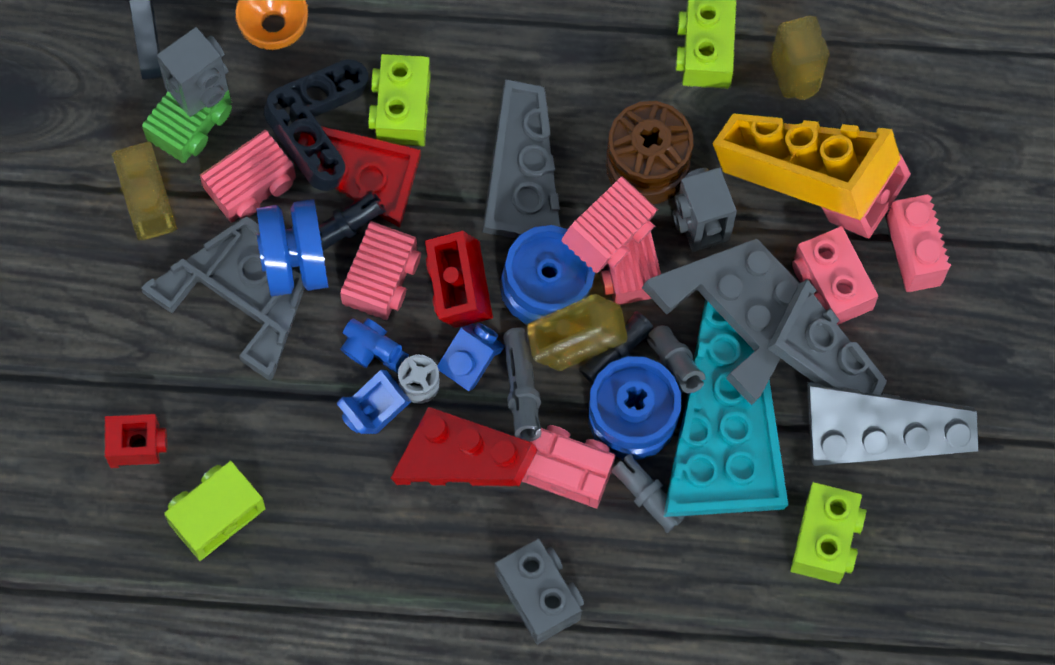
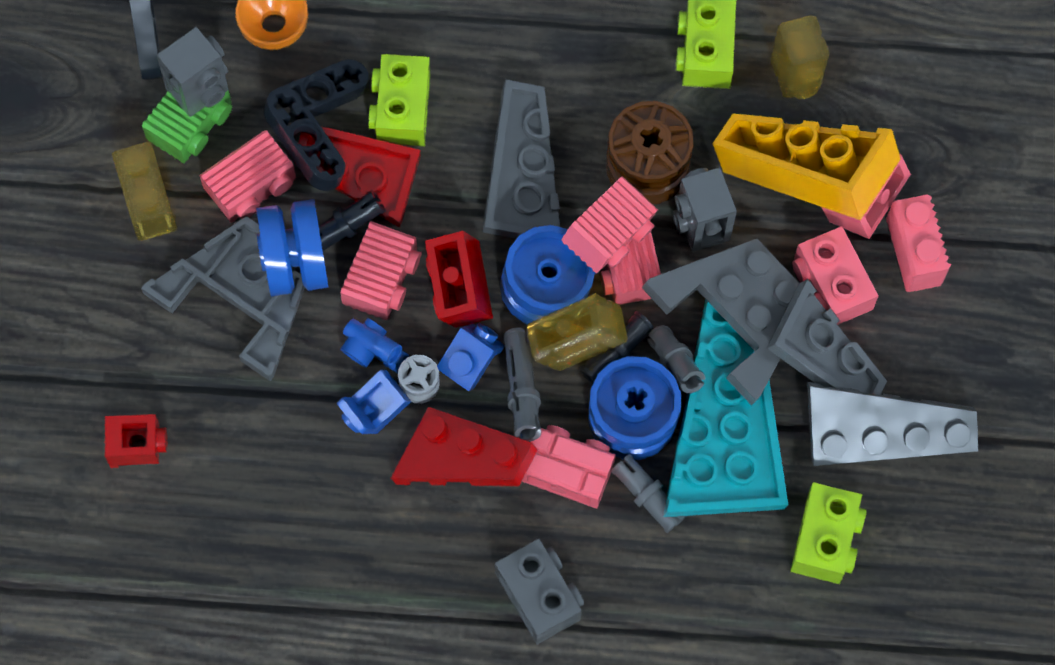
(214, 509): lime brick -> none

